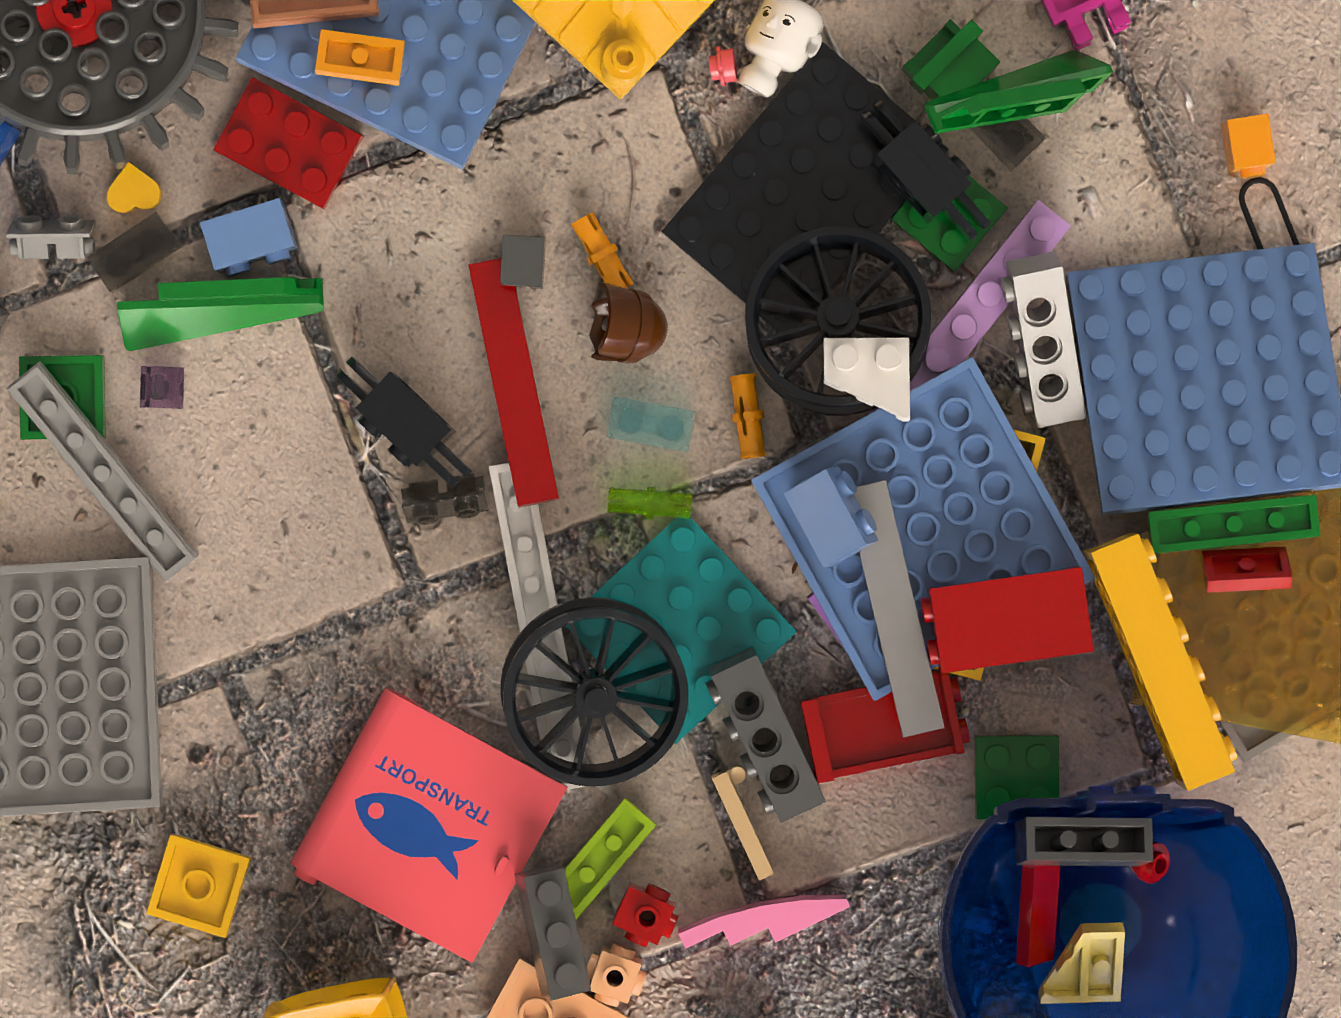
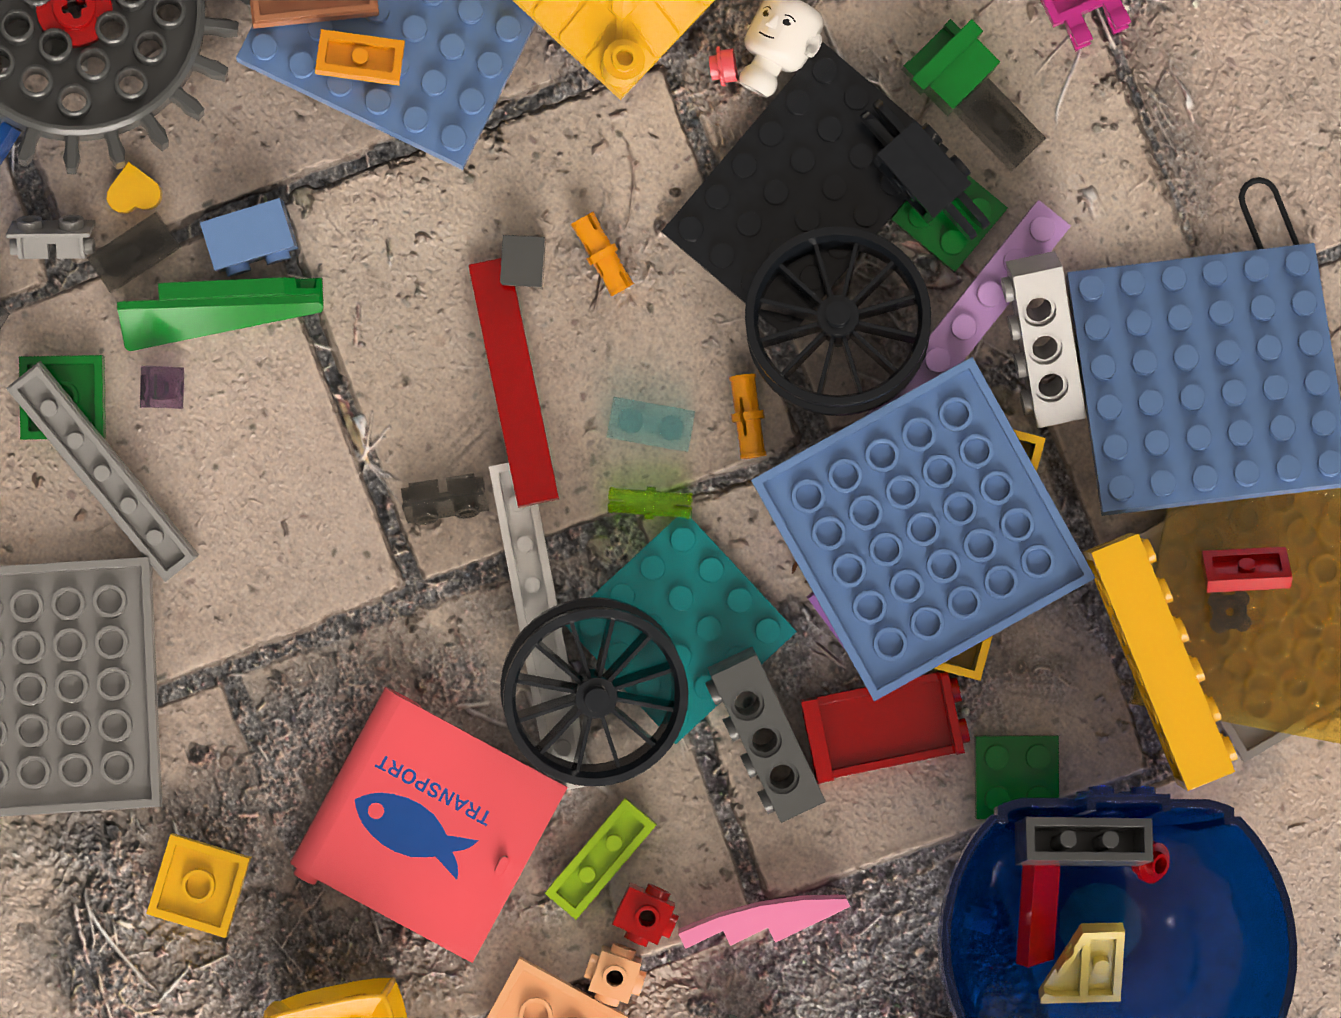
(288, 143): red plate -> none
(404, 420): black brick -> none
(552, 932): dark grey brick -> none
(633, 327): reddish brown helmet -> none
(725, 785): tan hinge -> none
(832, 516): medium blue brick -> none
(871, 371): white wing -> none
(897, 618): light grey tile -> none
(1008, 620): red panel -> none
(1025, 93): green wedge -> none
(1220, 603): none -> clear smoke plate
(1233, 524): green plate -> none
(1248, 145): light orange brick -> none

